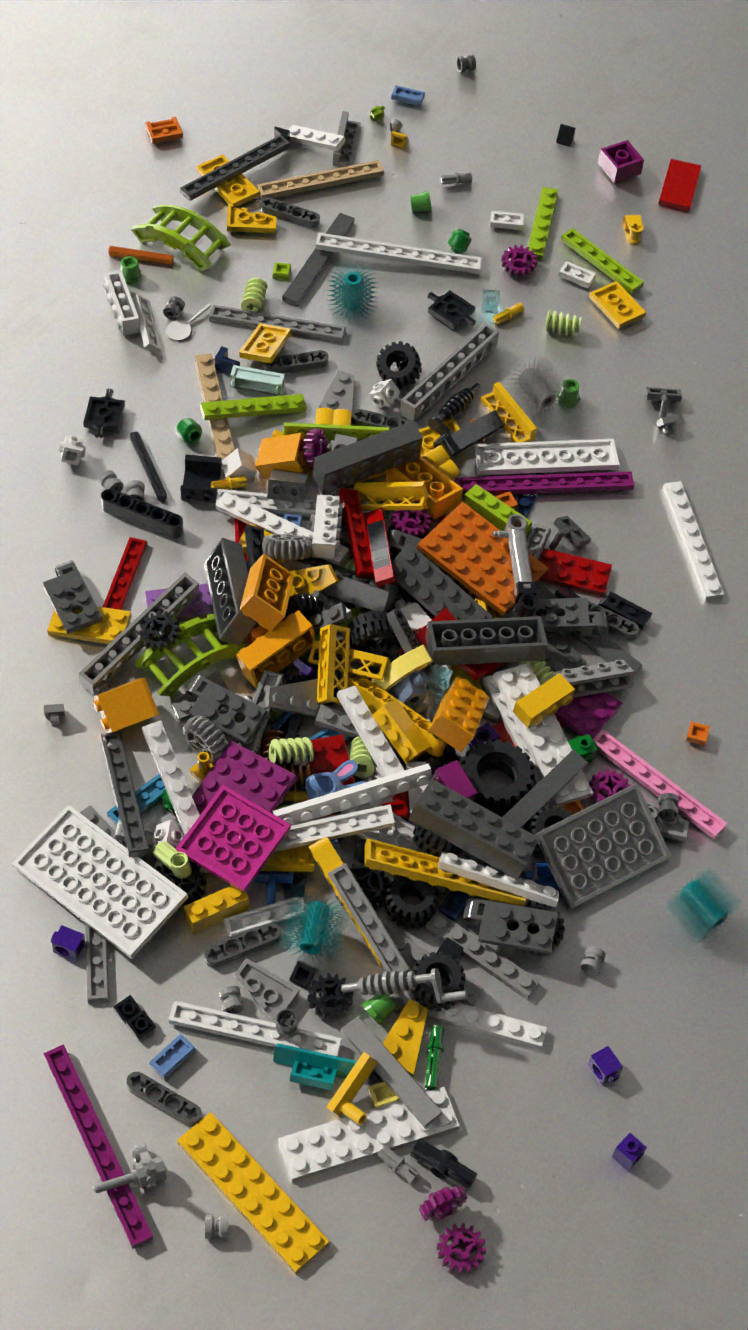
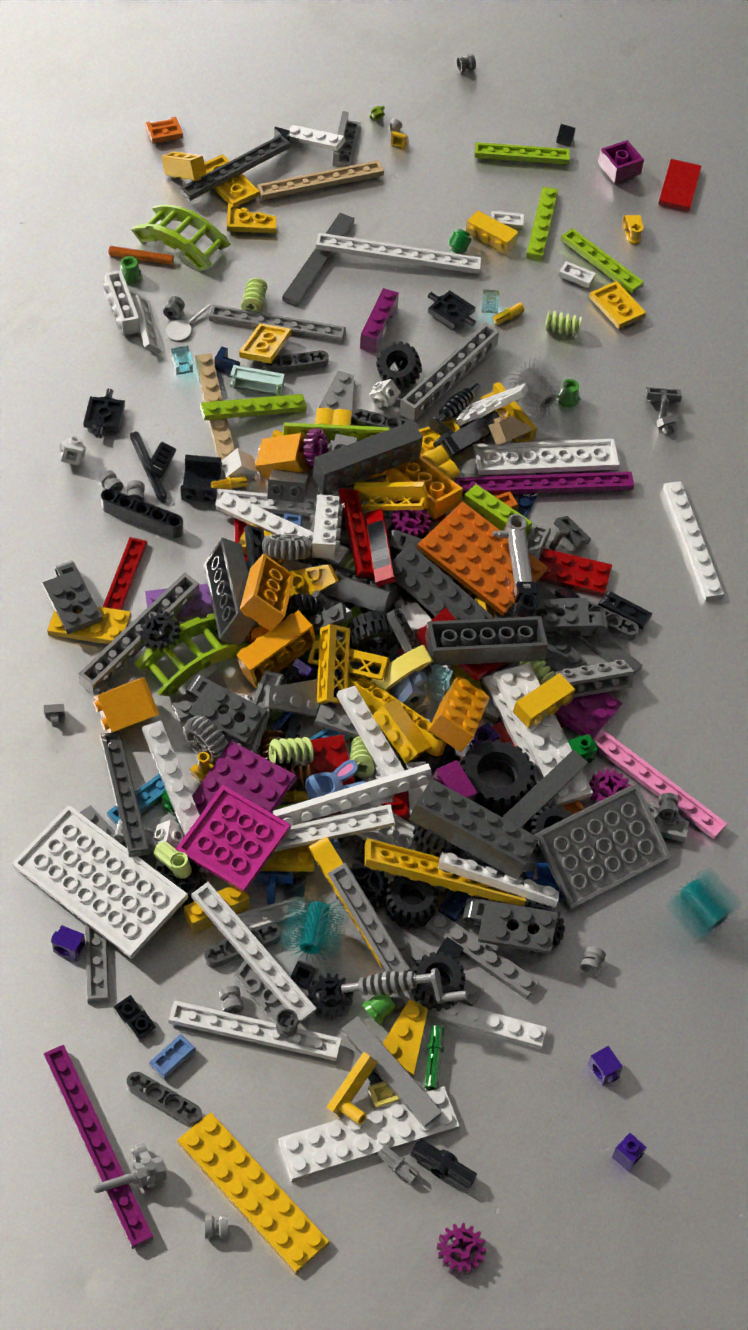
(161, 459): none -> black slope
(182, 360): none -> clear light blue brick
(184, 165): none -> yellow brick
(188, 430): green head -> none
(253, 951): none -> white plate
(281, 270): lime tile -> none
(308, 218): dark grey beam -> none
(312, 1067): teal bracket -> none
(352, 291): teal piece -> none
(383, 310): none -> magenta arch
(408, 95): medium blue plate -> none
(421, 202): bright green piece -> none
(443, 1203): magenta gear -> none
(456, 178): light grey axle -> none
(491, 232): none -> yellow brick
(491, 403): none -> white wing
(507, 429): none -> tan slope
(519, 261): magenta gear -> none
(522, 153): none -> lime plate
(697, 733): orange plate -> none

